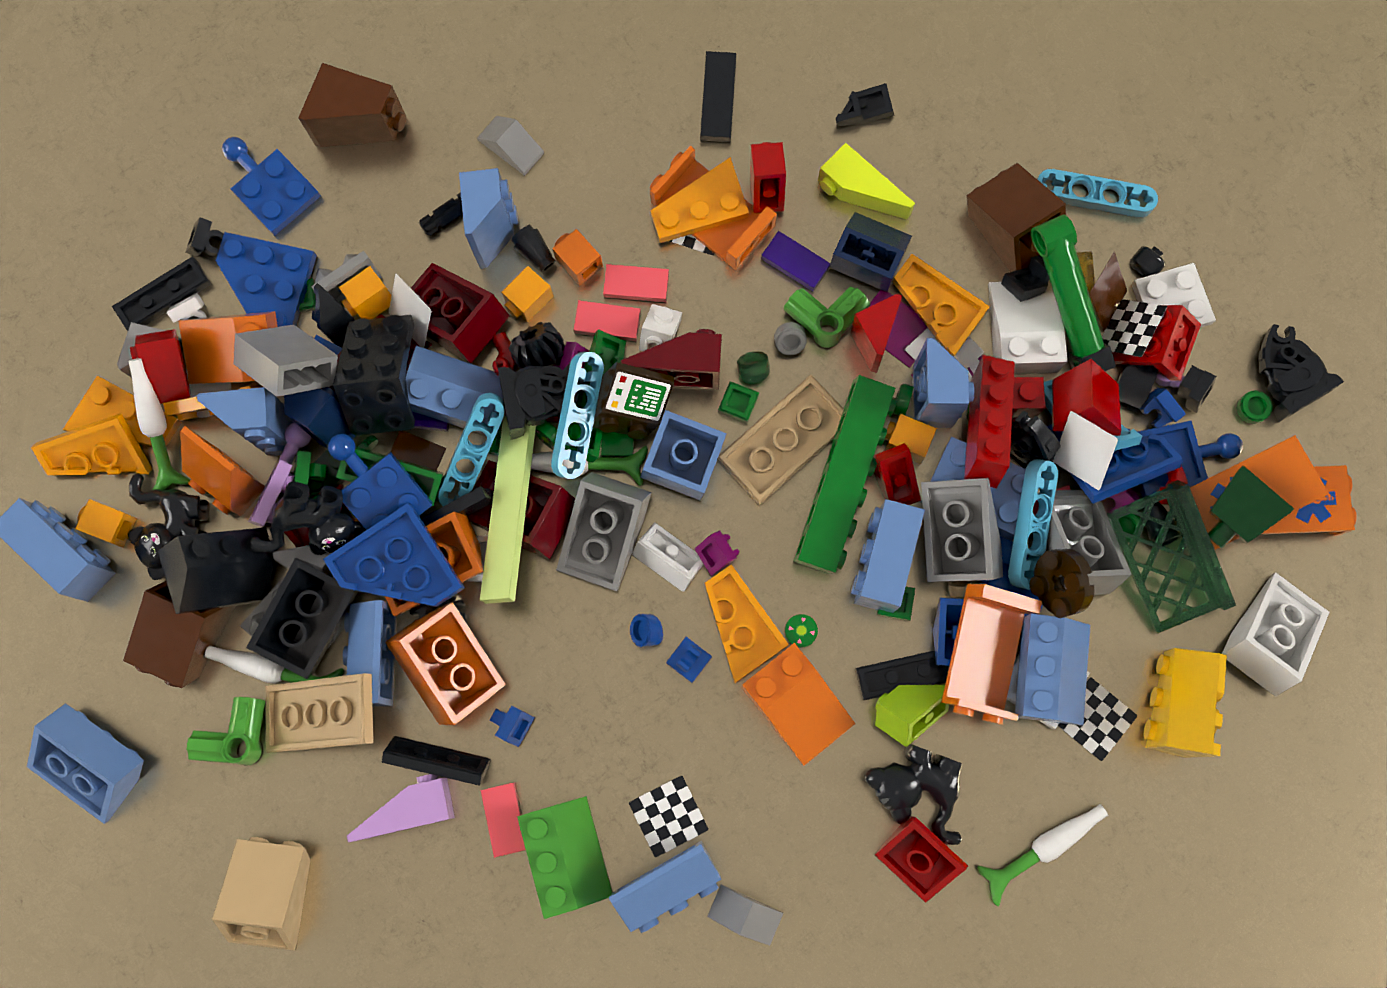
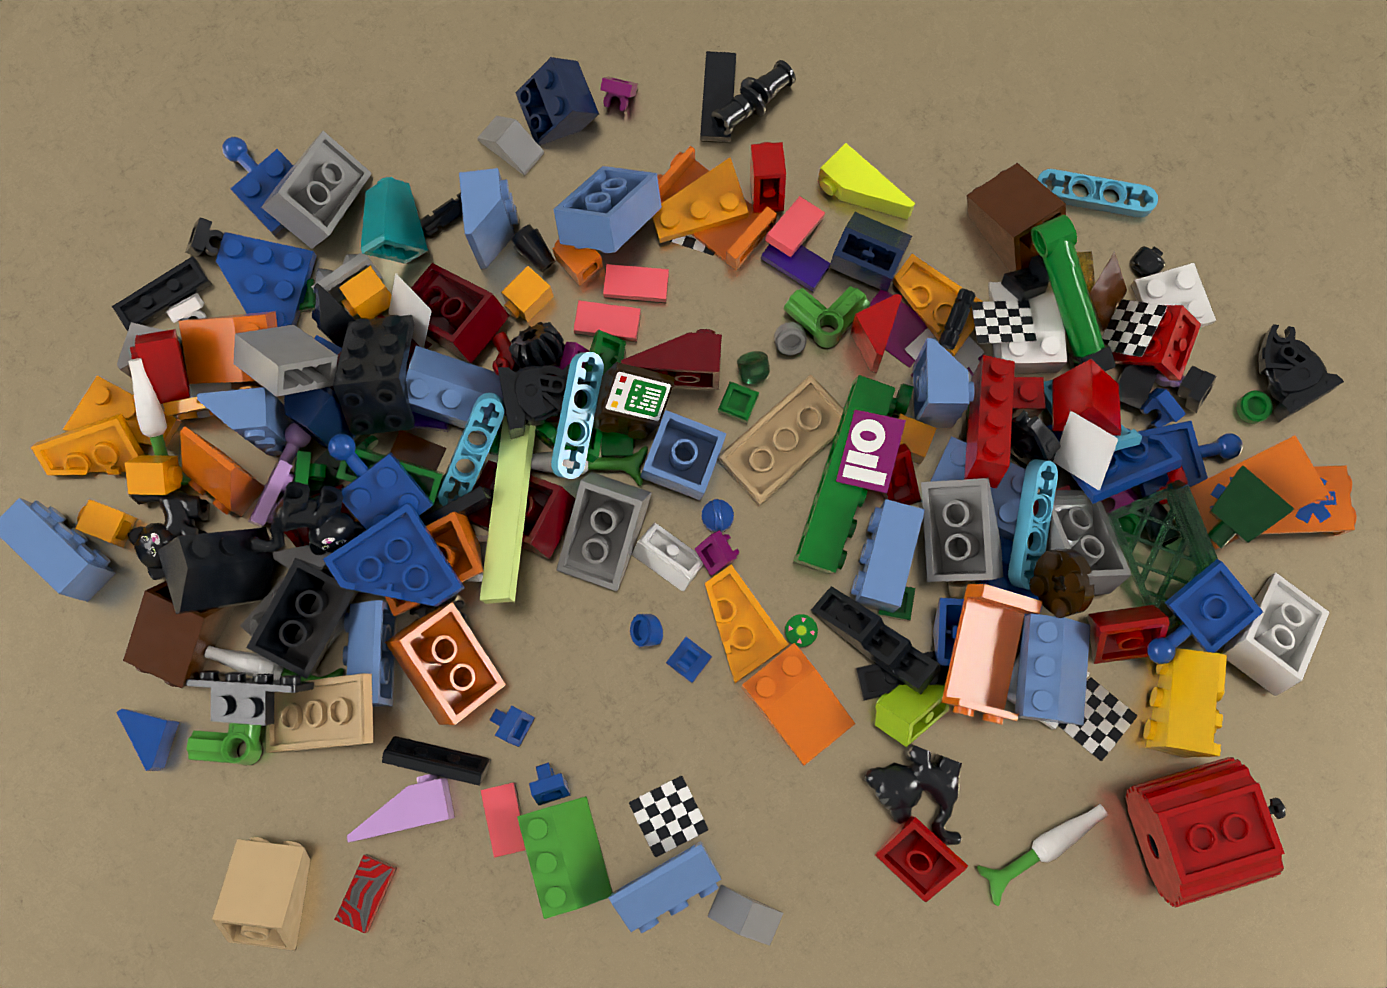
(83, 762): medium blue slope -> none
(150, 736): none -> blue slope
(153, 475): none -> light orange brick
(246, 699): none -> bracket
(317, 190): none -> light grey slope
(350, 109): reddish brown slope -> none
(365, 893): none -> tile
(392, 222): none -> teal slope
(548, 786): none -> blue tile
(556, 101): none -> dark blue slope
(607, 209): none -> medium blue brick
(618, 88): none -> magenta tile
(659, 326): white bracket -> none
(717, 515): none -> blue tile
(753, 96): none -> black piece
(795, 226): none -> coral tile
(866, 106): black slope -> none
(870, 451): none -> sticker
(876, 640): none -> black slope
(957, 319): none -> black axle
(1003, 321): none -> sticker
(1125, 632): none -> red slope
(1206, 831): none -> red piece
(1210, 609): none -> blue plate

